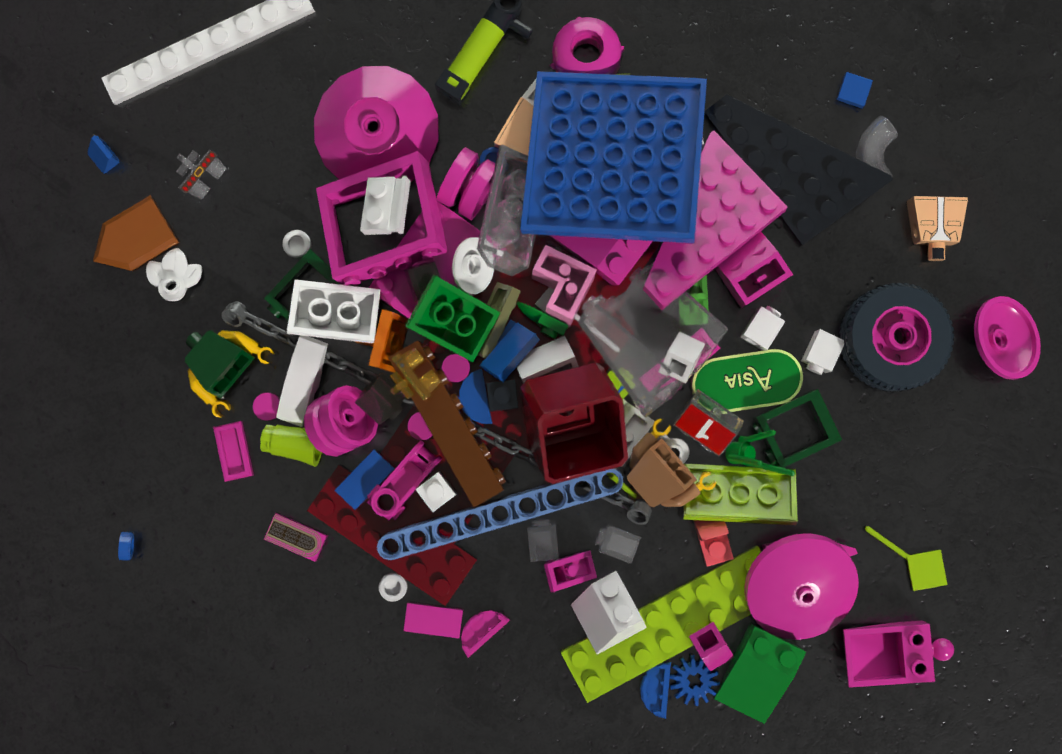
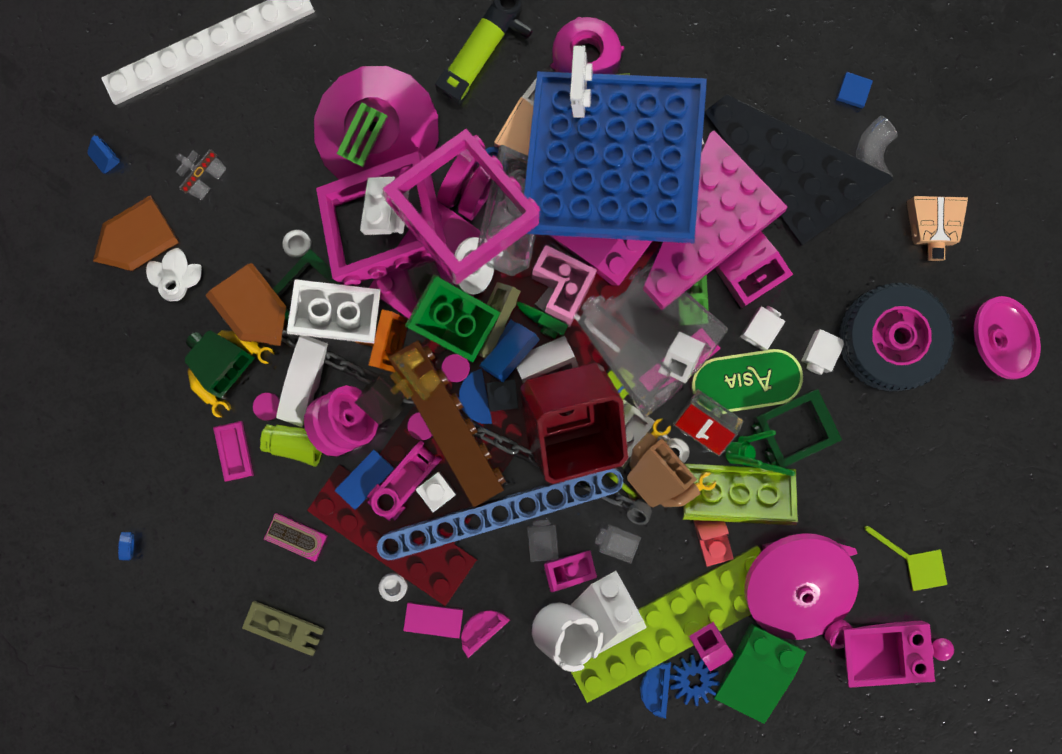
(250, 306): none -> dark orange tile
(281, 627): none -> olive hinge
(352, 130): none -> bright green tile
(427, 237): none -> dark pink window
(566, 635): none -> white cylinder
(581, 73): none -> white plate
(834, 633): none -> dark pink tile

